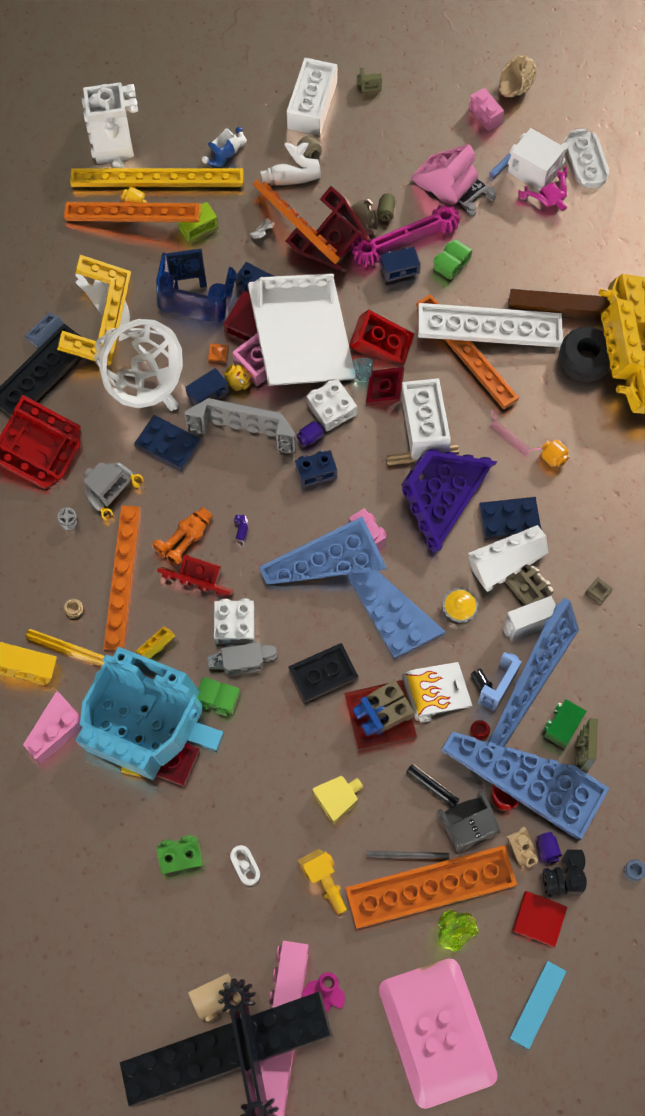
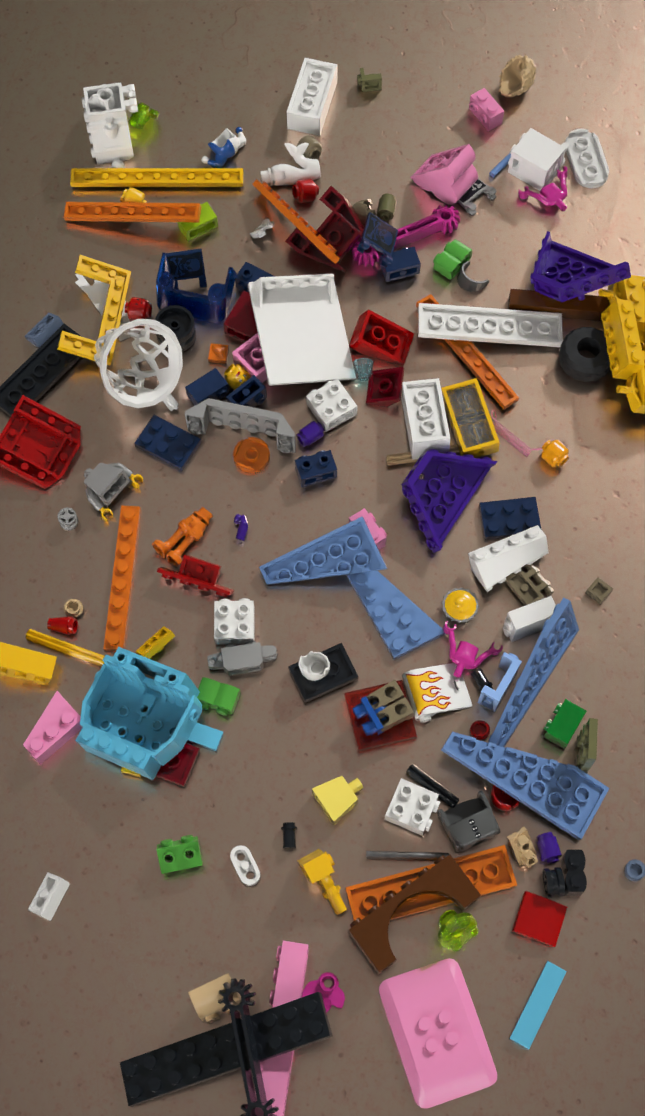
(49, 896): none -> white slope
(64, 625): none -> red cone
(138, 308): none -> red head
(143, 115): none -> clear neon green plate
(180, 322): none -> black wheel
(249, 393): none -> dark blue brick
(251, 455): none -> orange tile
(289, 840): none -> black pin
(305, 190): none -> red head
(314, 665): none -> white hair
(379, 236): none -> flag
(412, 807): none -> white brick
(442, 879): none -> reddish brown arch
(466, 652): none -> dark pink piece
(467, 283): none -> dark grey helmet
(470, 419): none -> brick
(569, 274): none -> dark purple piece

